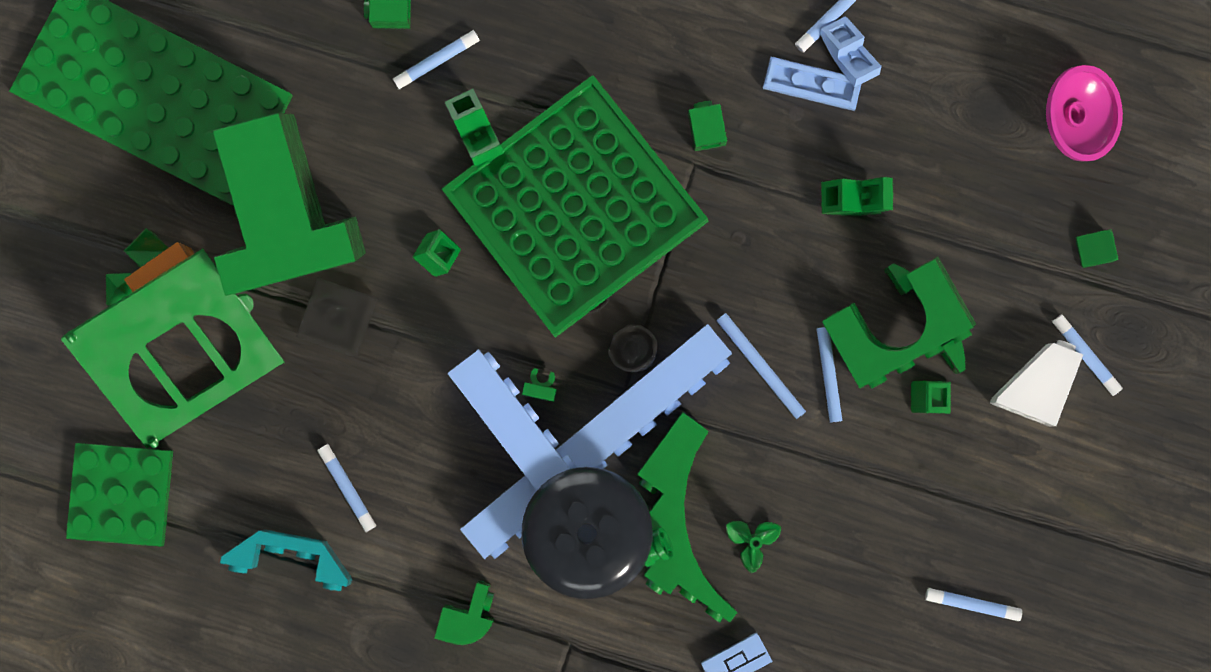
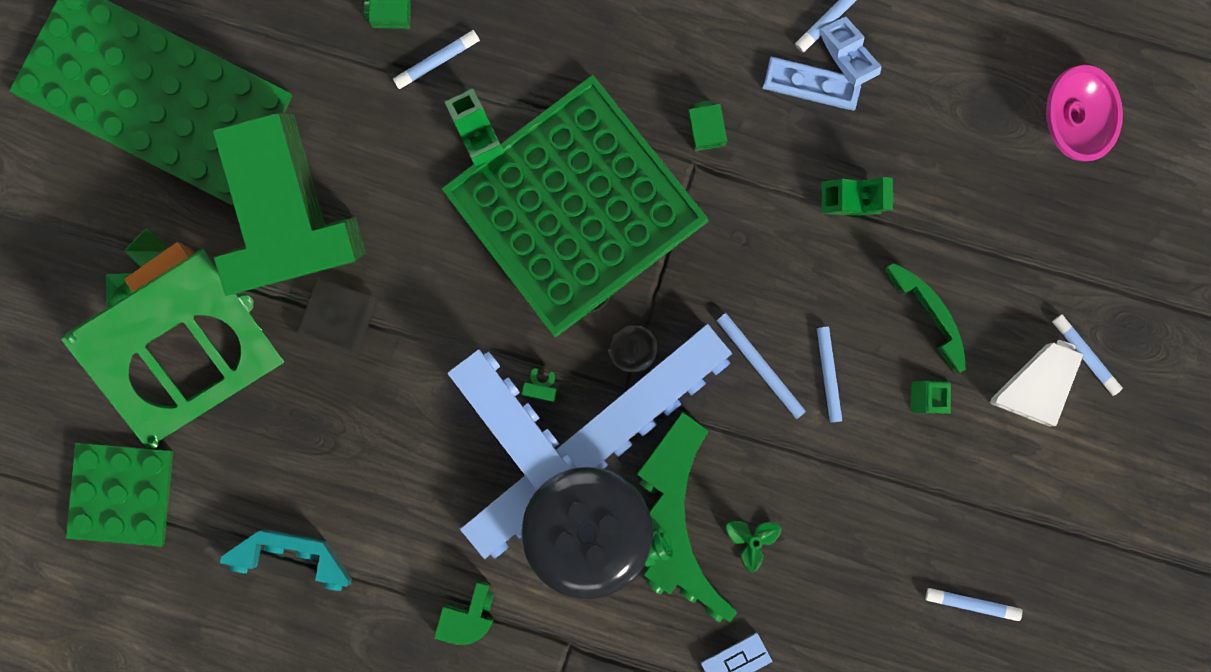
(346, 488): light blue bar -> none
(437, 253): green slope -> none
(945, 320): green arch -> none
(1097, 248): green slope -> none

